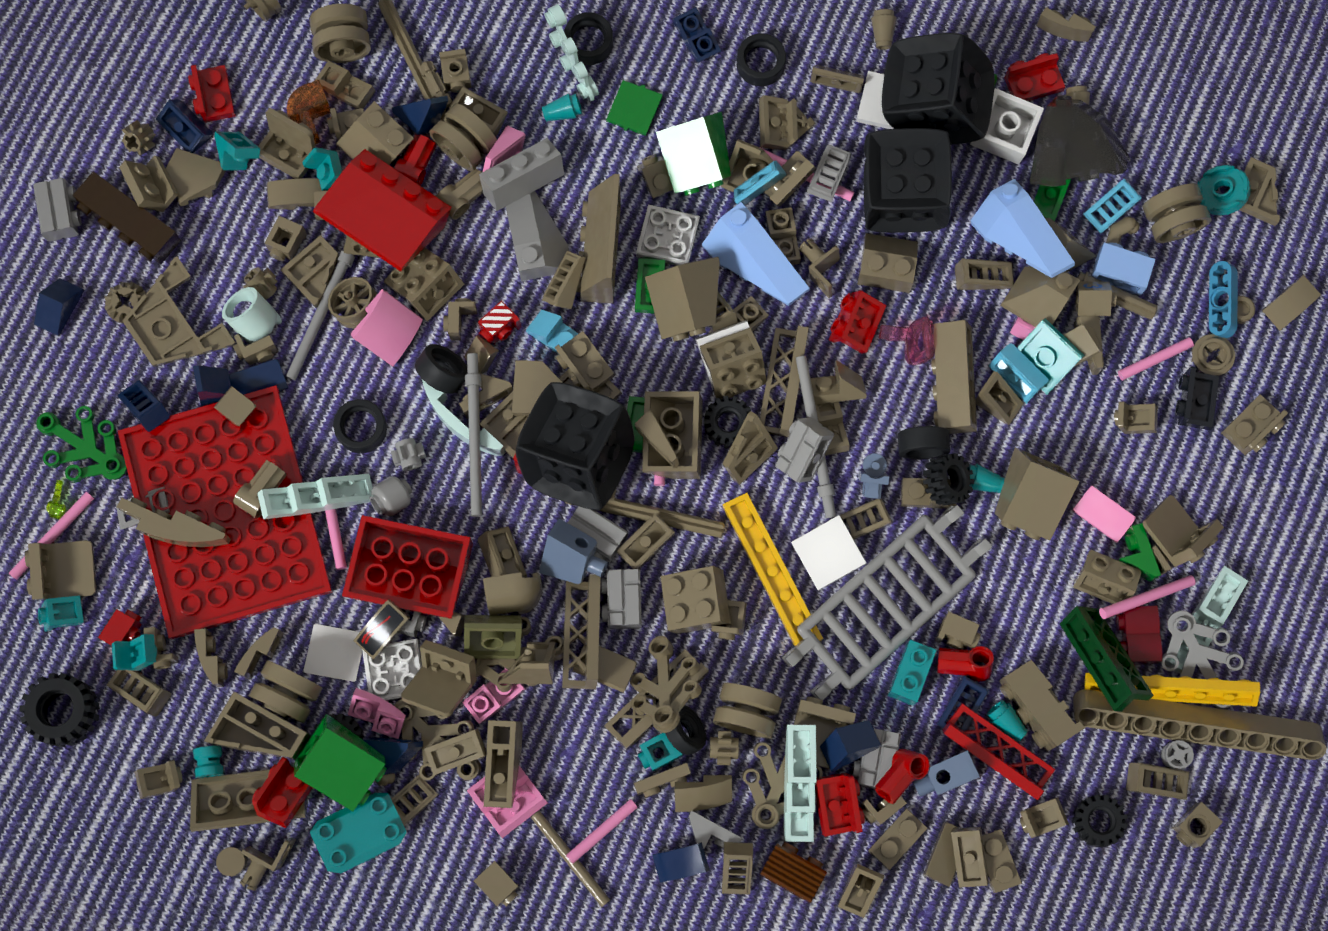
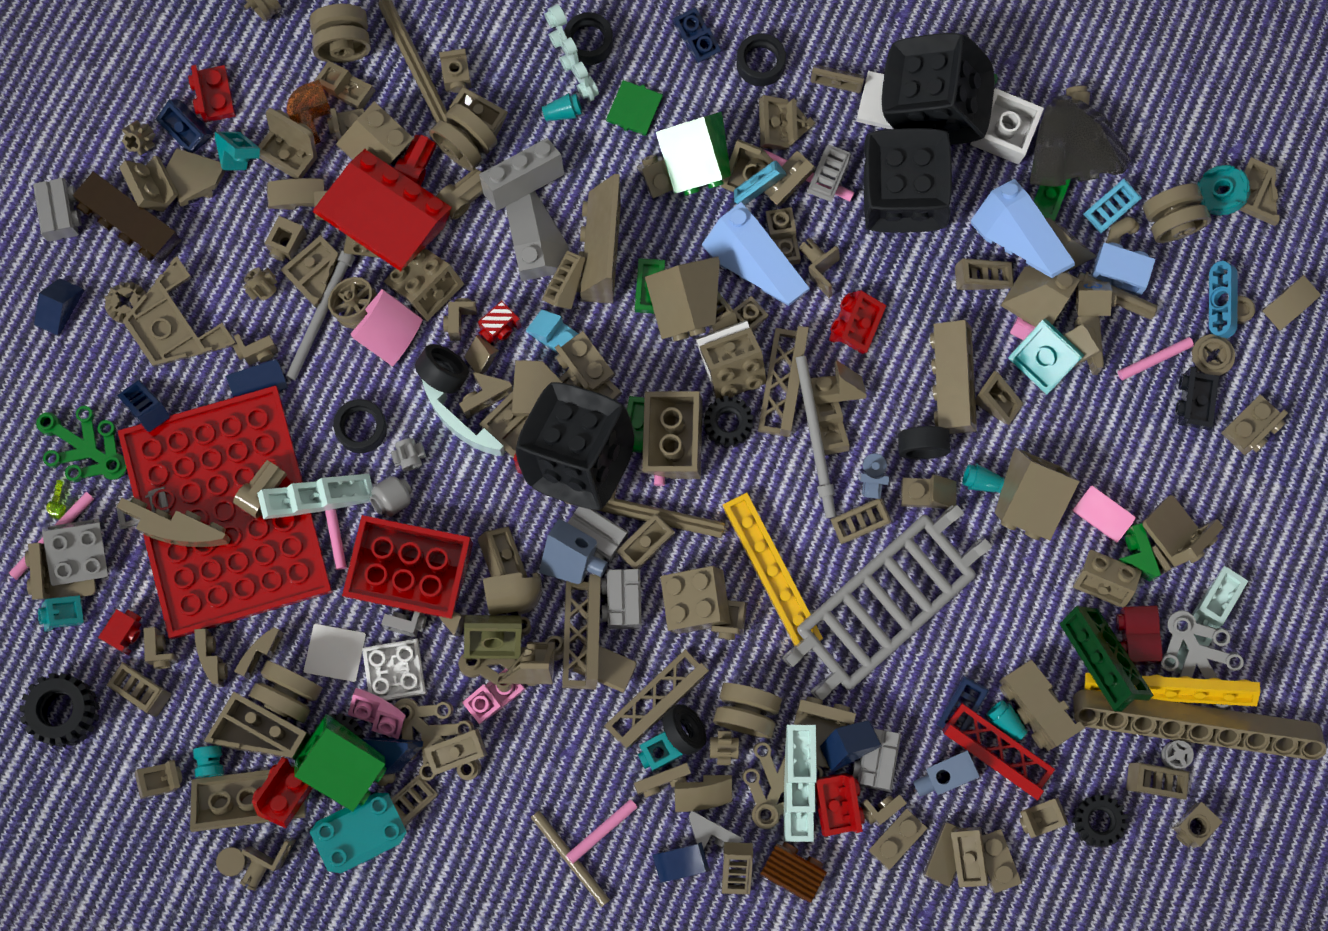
(74, 552): none -> light grey bracket
(134, 653): teal bracket -> none
(211, 383): dark blue slope -> none
(235, 406): dark tan slope -> none
(256, 321): light aqua piece -> none
(326, 164): teal bracket -> none
(381, 629): black slope -> none
(423, 114): dark blue slope -> none
(434, 81): dark tan axle -> none
(442, 679): dark tan bracket -> none
(473, 382): light grey bar -> none
(497, 885): dark tan brick -> none
(502, 762): dark tan slope -> none
(507, 145): bright pink slope -> none
(526, 803): bright pink slope -> none
(652, 432): dark tan slope -> none
(667, 235): white tile -> none
(667, 715): dark tan plant -> none
(749, 449): dark tan wing -> none
(804, 449): light grey brick -> none
(828, 552): white tile -> none
(860, 890): dark tan slope -> none
(883, 28): dark tan cone -> none
(888, 263): dark tan slope -> none
(905, 768): red piece -> none
(910, 336): clear pink piece -> none
(911, 672): teal brick -> none
(958, 632): dark tan brick -> none
(959, 479): black tyre -> none
(963, 662): red piece -> none
(1019, 372): medium azure slope -> none
(1035, 77): red bracket -> none
(1076, 28): dark tan slope -> none
(1136, 418): dark tan bracket -> none
(1147, 597): bright pink bar -> none

